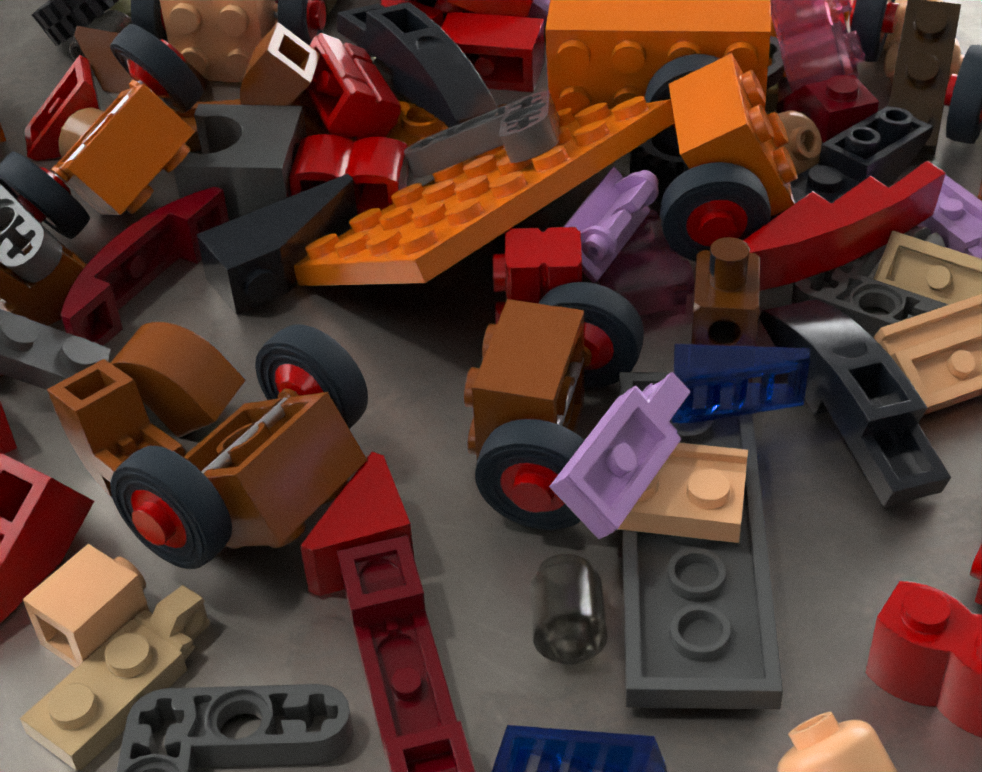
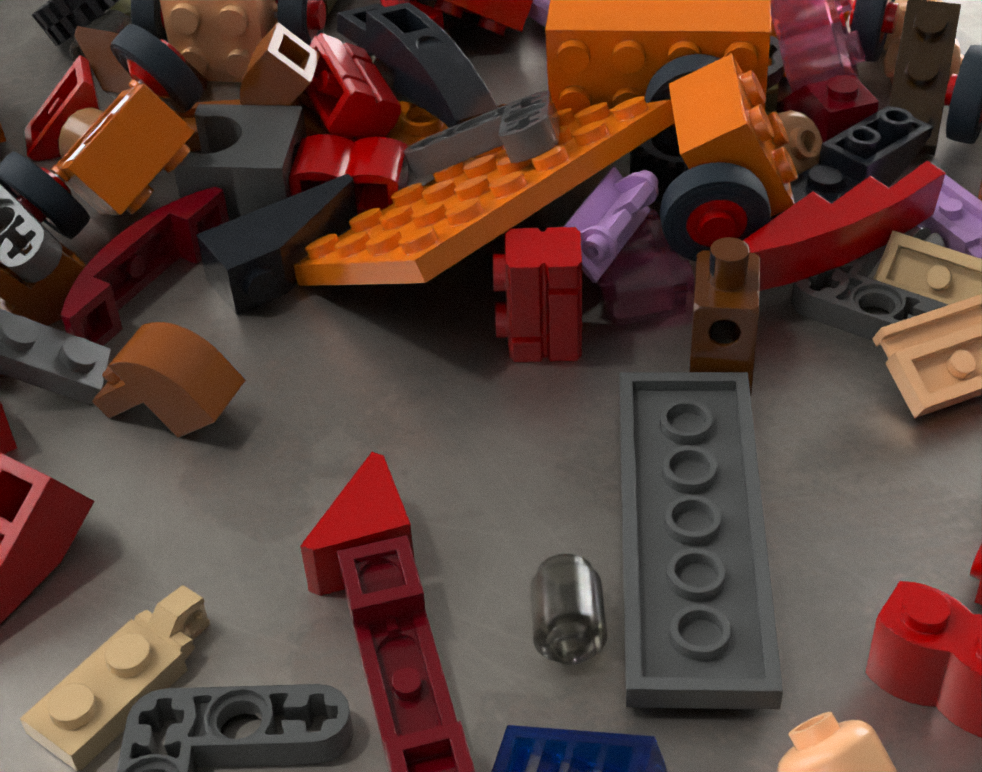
(85, 603): light nougat brick -> none
(105, 419): dark orange brick -> none
(260, 466): brick -> none
(501, 48): red brick -> none
(533, 393): brick -> none
(621, 455): lavender hinge -> none
(694, 495): light nougat plate -> none
(711, 368): clear blue slope -> none
(865, 397): black slope -> none

